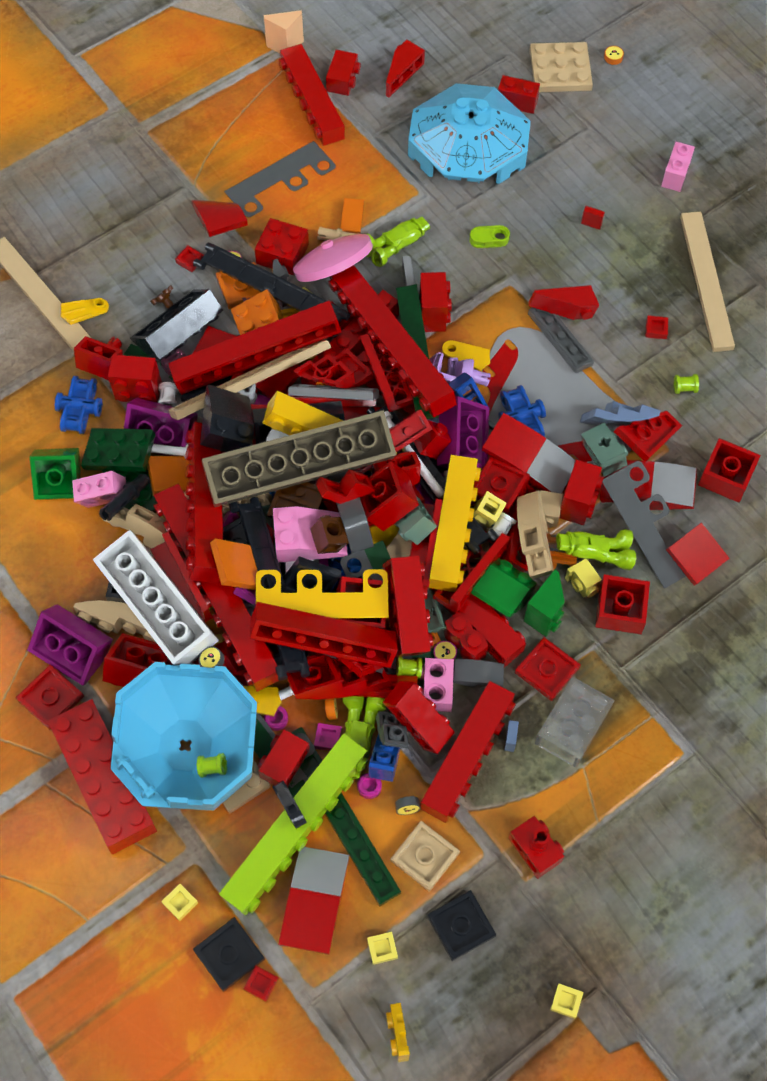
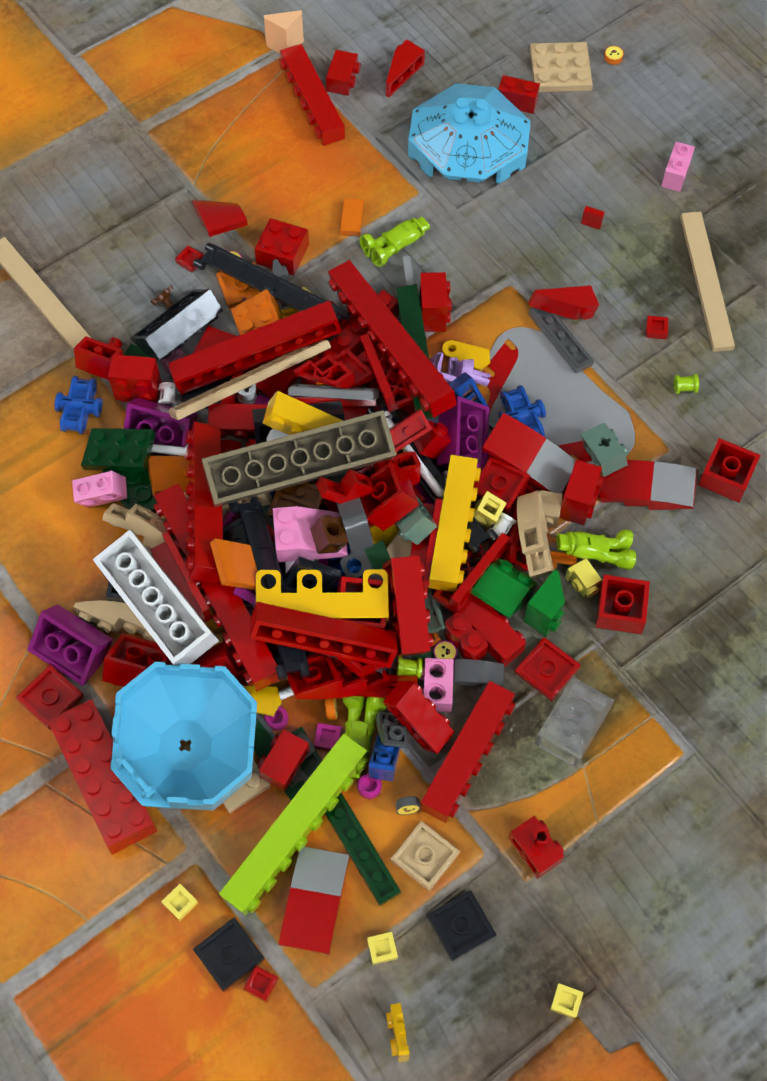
(54, 471): green slope -> none
(83, 309): yellow piece -> none
(130, 492): black pin -> none
(211, 657): light yellow tile -> none
(211, 765): lime bush -> none
(226, 420): black slope -> none
(281, 170): dark grey piece -> none
(289, 804): black piece -> none
(330, 234): tan pin -> none
(332, 257): bright pink dish -> none
(485, 236): lime piece -> none
(511, 736): sand blue tile -> none
(618, 413): sand blue slope -> none
(641, 520): dark grey piece -> none
(648, 435): red wing -> none
(697, 554): red tile -> none

